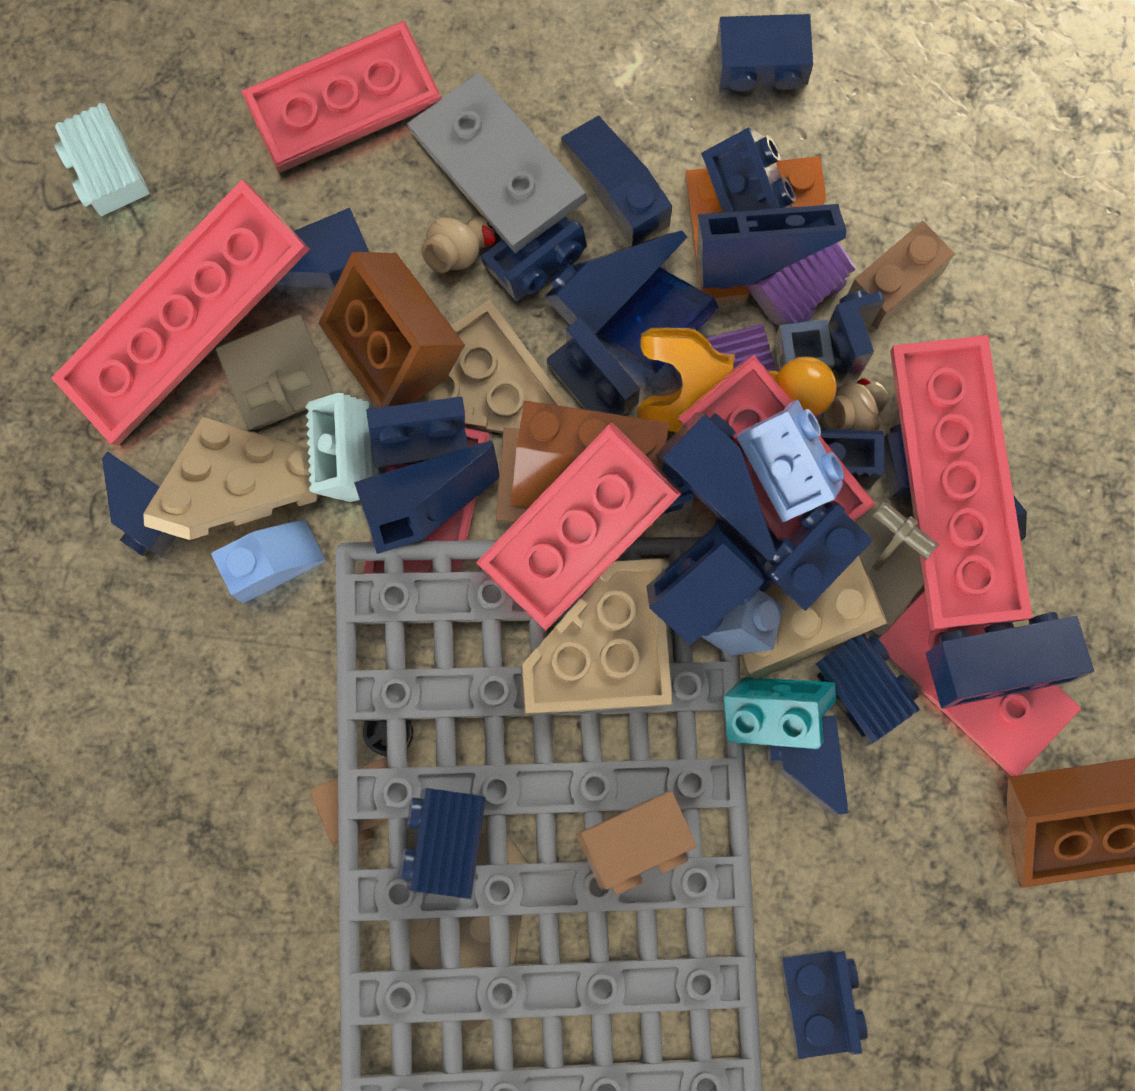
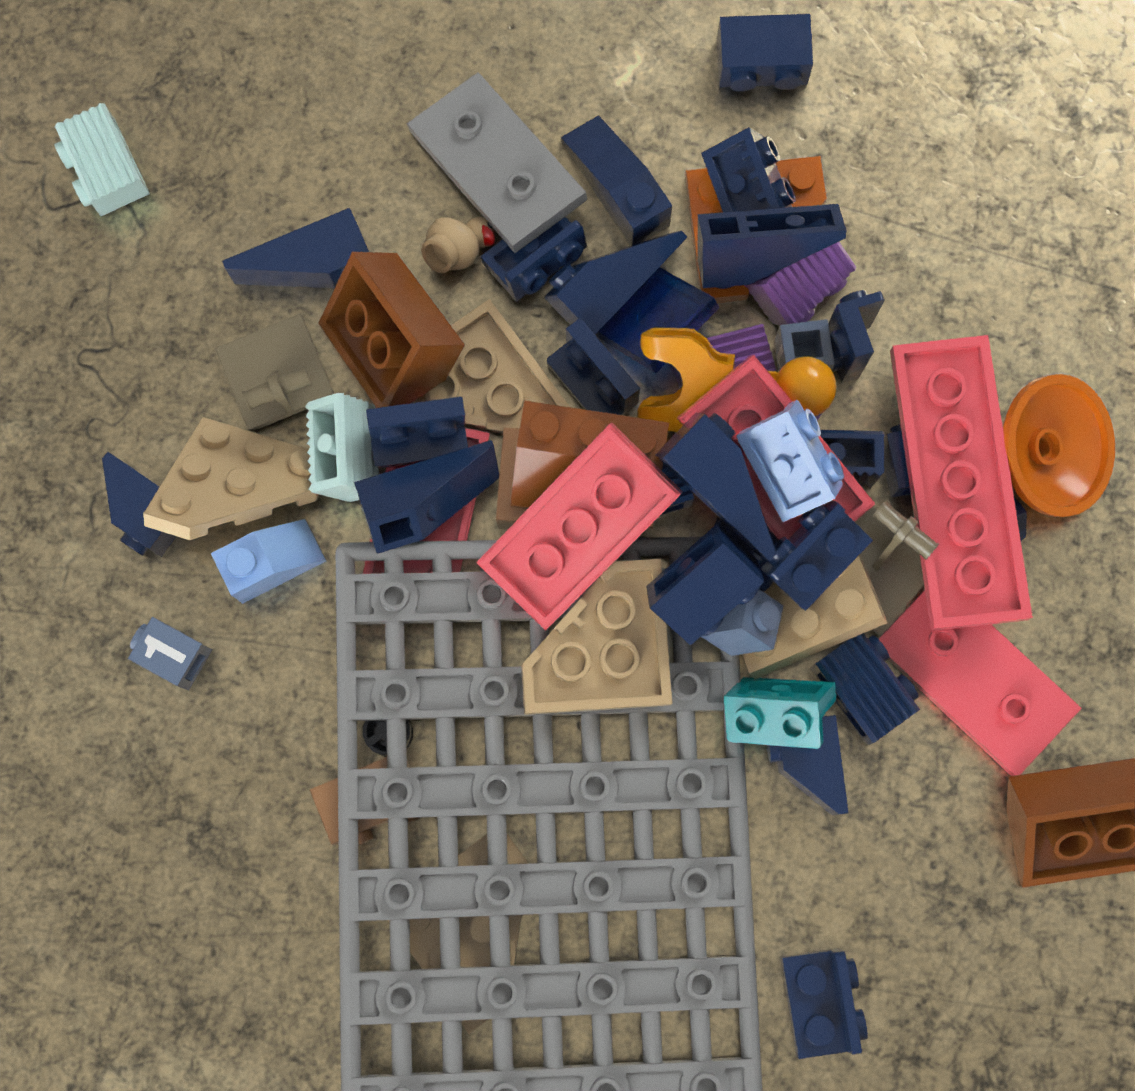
(168, 653): none -> sand blue brick
(180, 313): coral plate -> none
(341, 96): coral plate -> none
(443, 842): dark blue brick -> none
(636, 842): medium nougat brick -> none
(856, 407): tan animal -> none
(904, 270): medium nougat brick -> none
(1008, 659): dark blue brick -> none
(1059, 445): none -> orange dish

